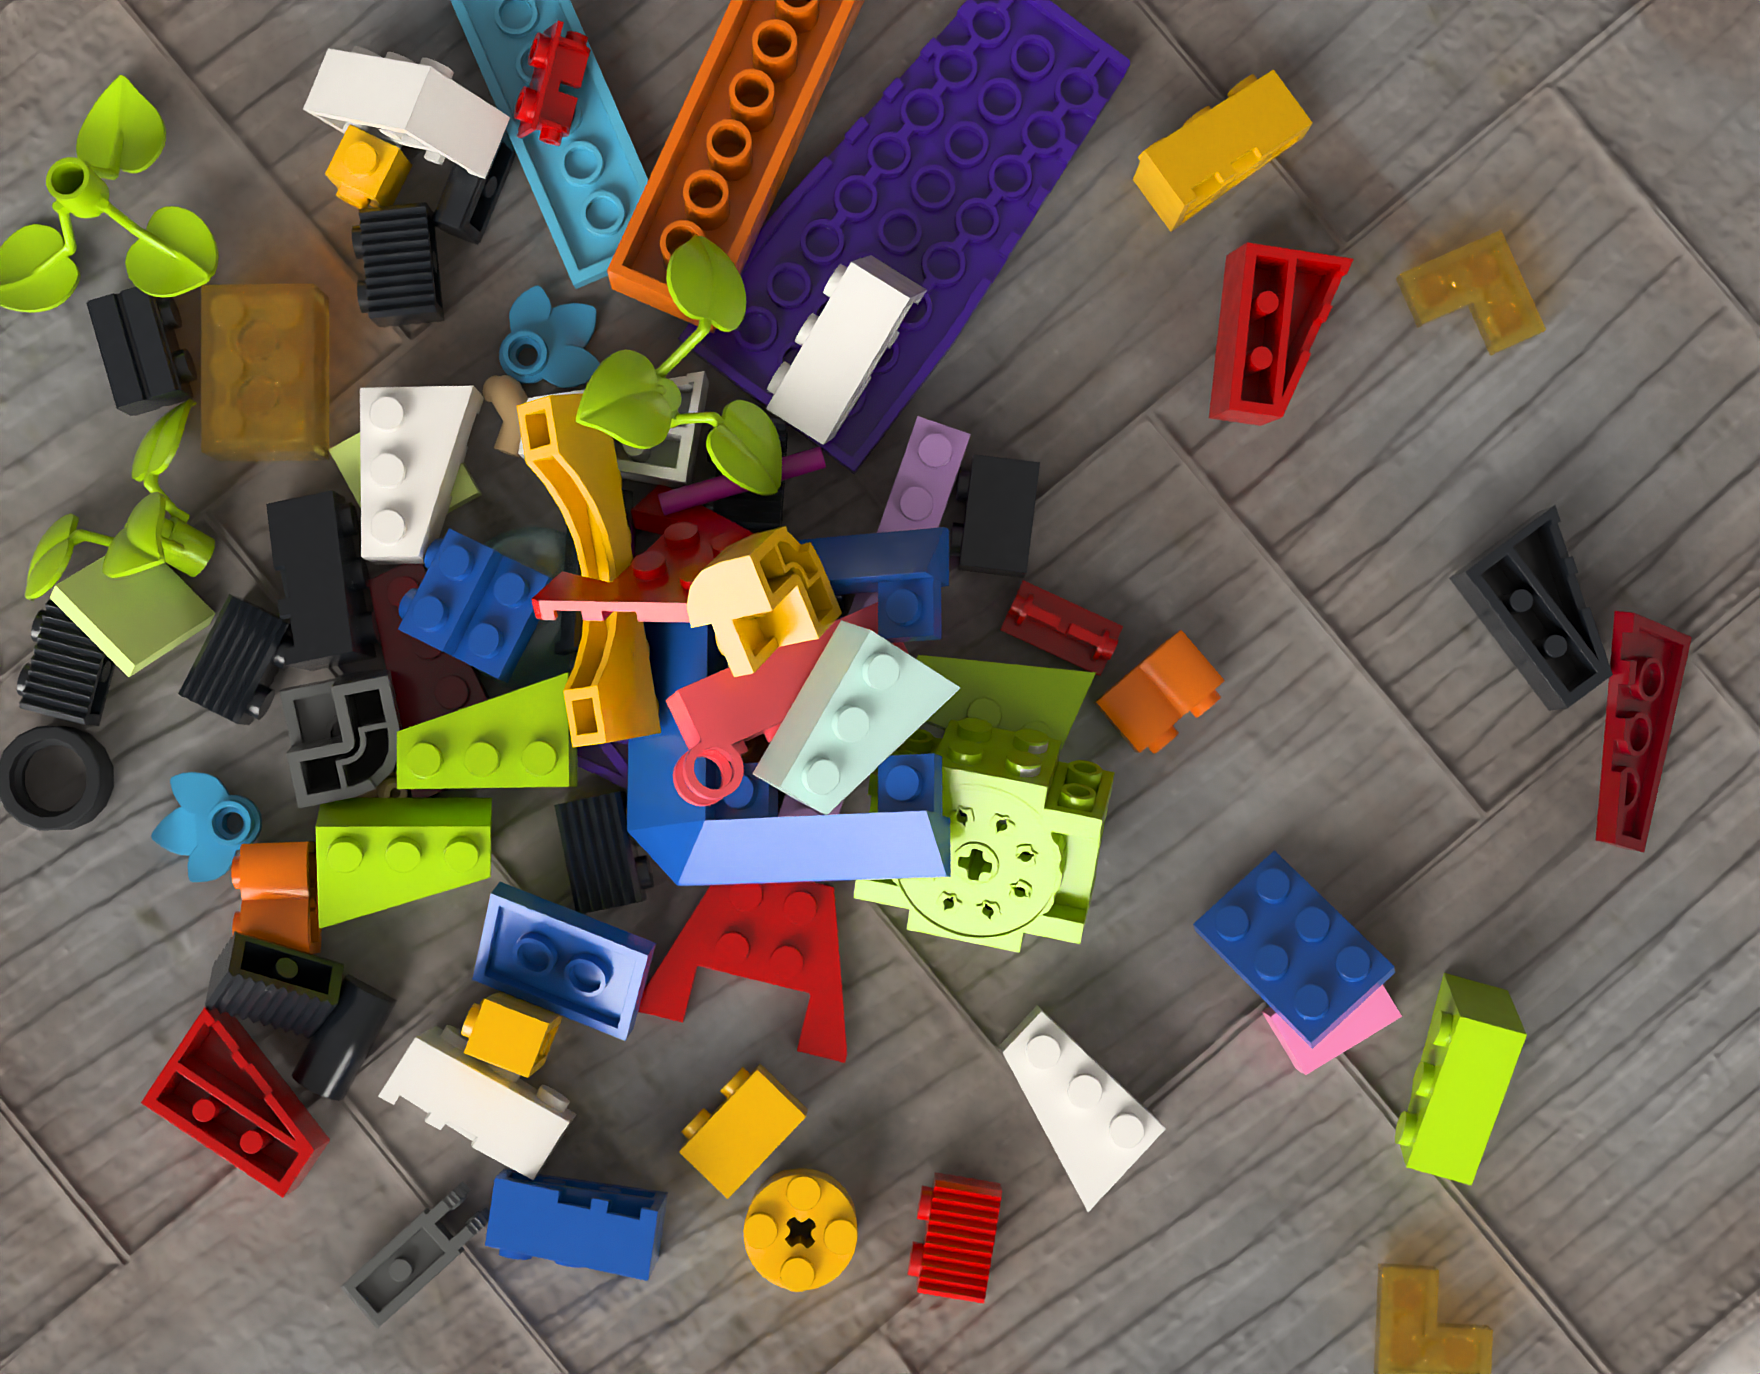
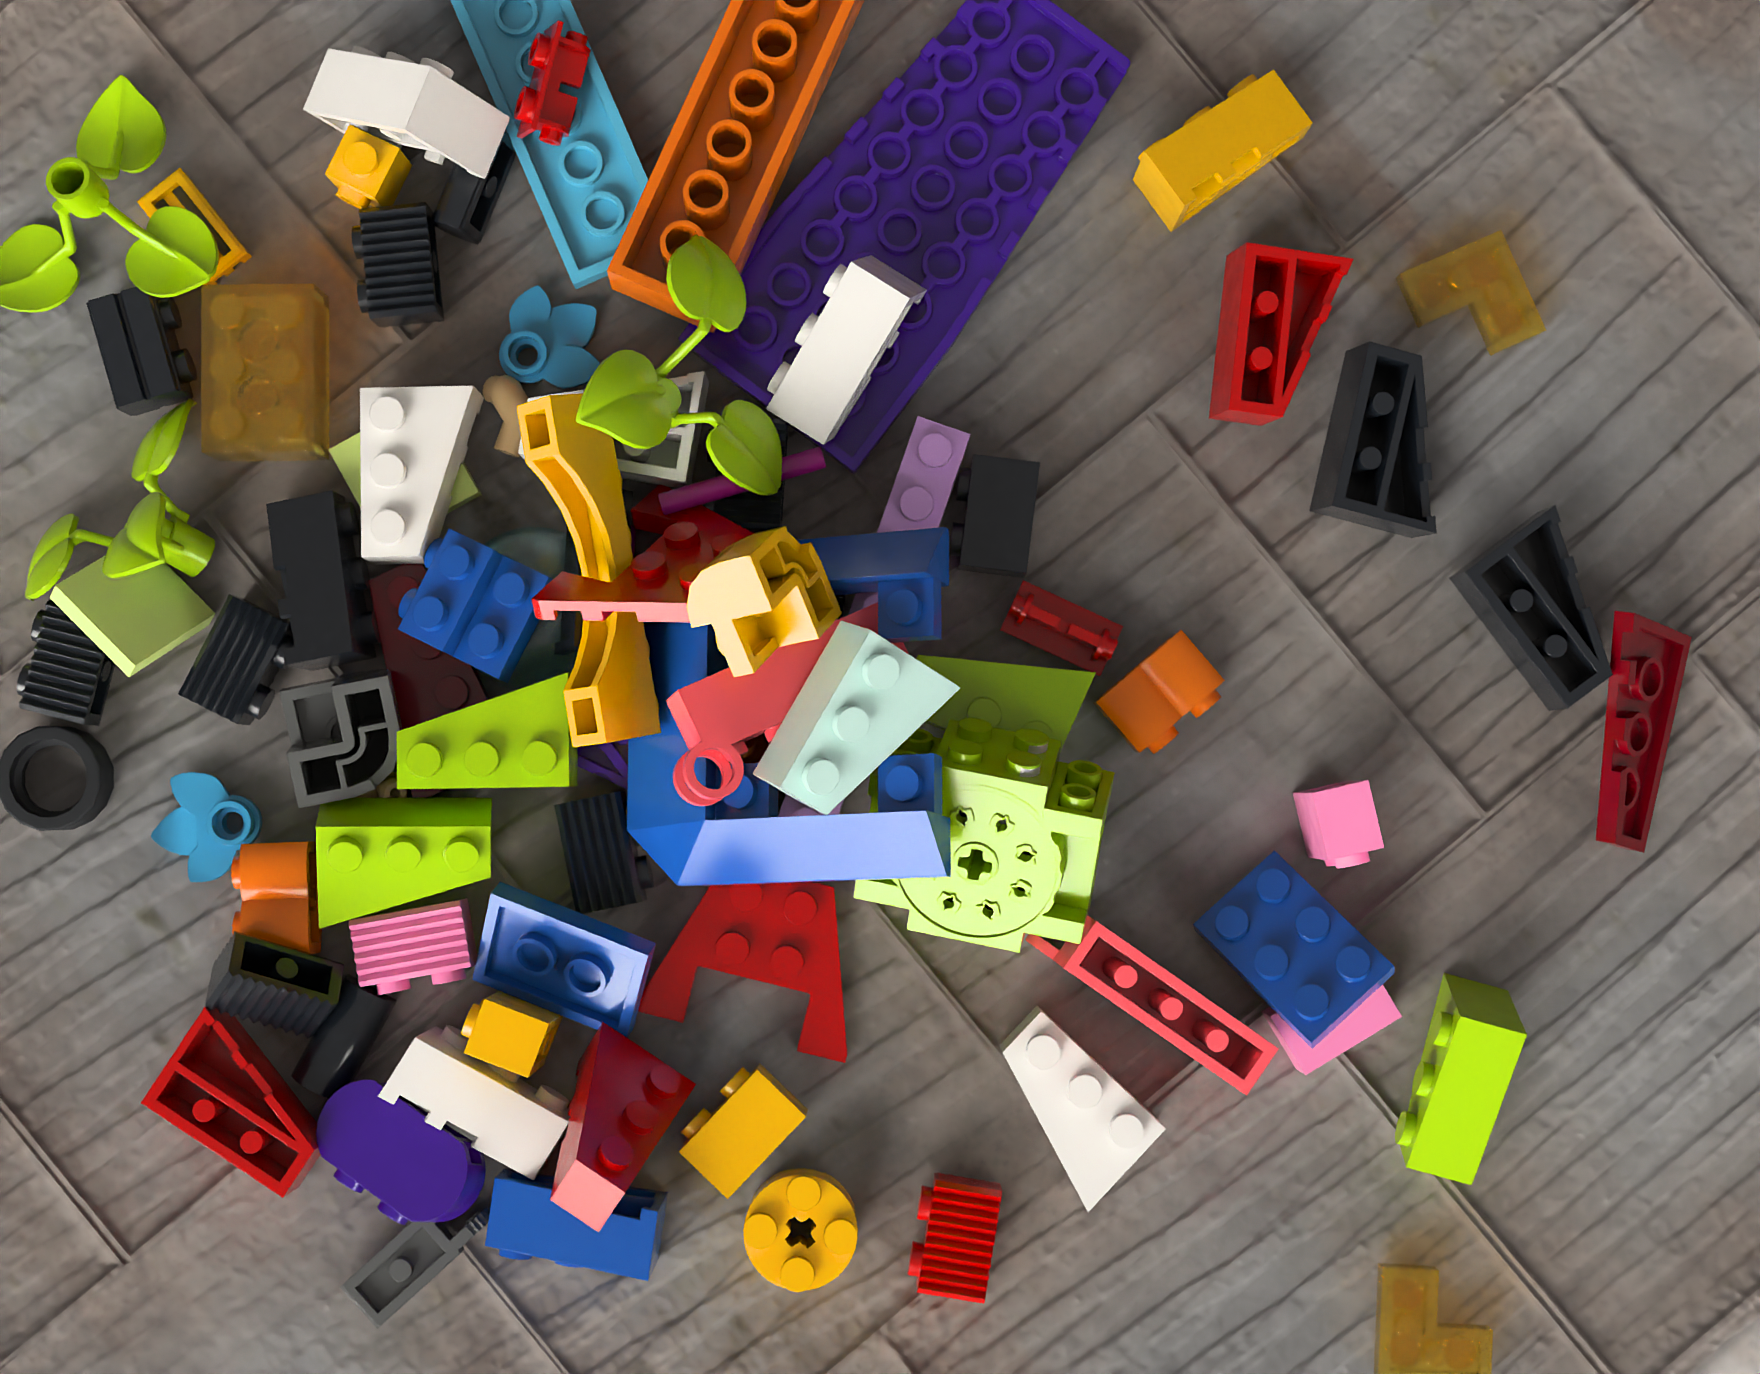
(165, 191): none -> yellow tile
(398, 1156): none -> dark purple brick
(414, 944): none -> bright pink brick
(615, 1122): none -> red wedge
(1164, 1004): none -> coral hinge
(1339, 822): none -> bright pink brick
(1375, 445): none -> black wedge

